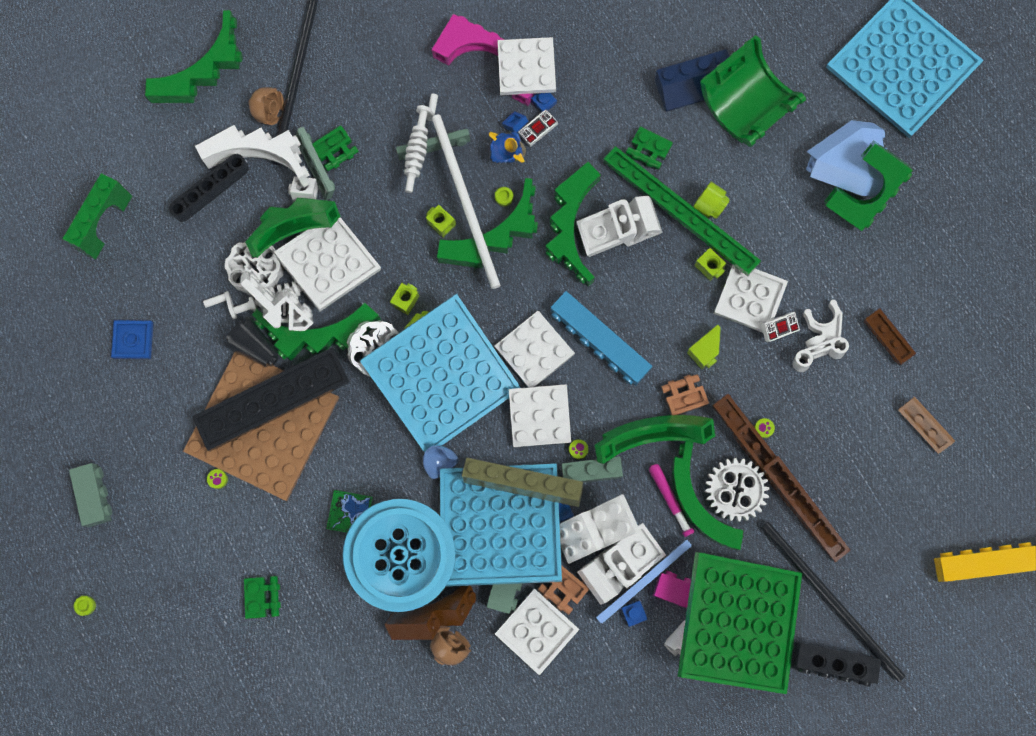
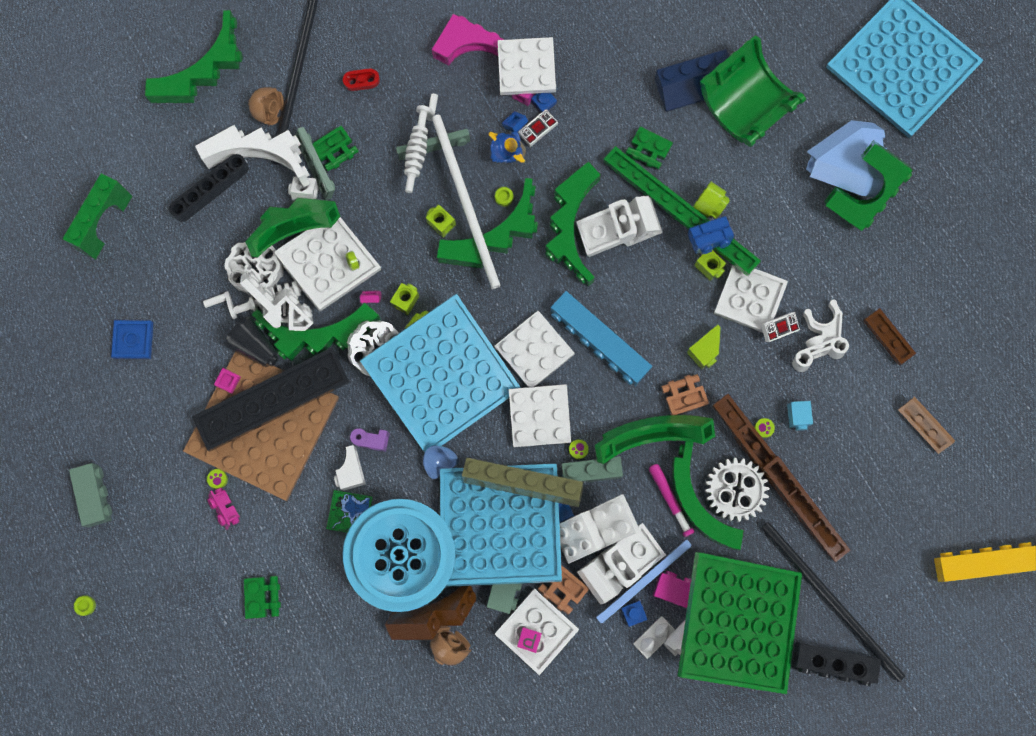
(225, 515): none -> dark pink hinge
(227, 380): none -> dark pink tile
(351, 473): none -> white arch
(352, 260): none -> lime tile
(361, 78): none -> red plate
(369, 440): none -> medium lavender leg
(370, 297): none -> dark pink tile
(529, 640): none -> dark pink tile
(654, 637): none -> white tile
(711, 235): none -> blue brick
(800, 415): none -> medium azure brick

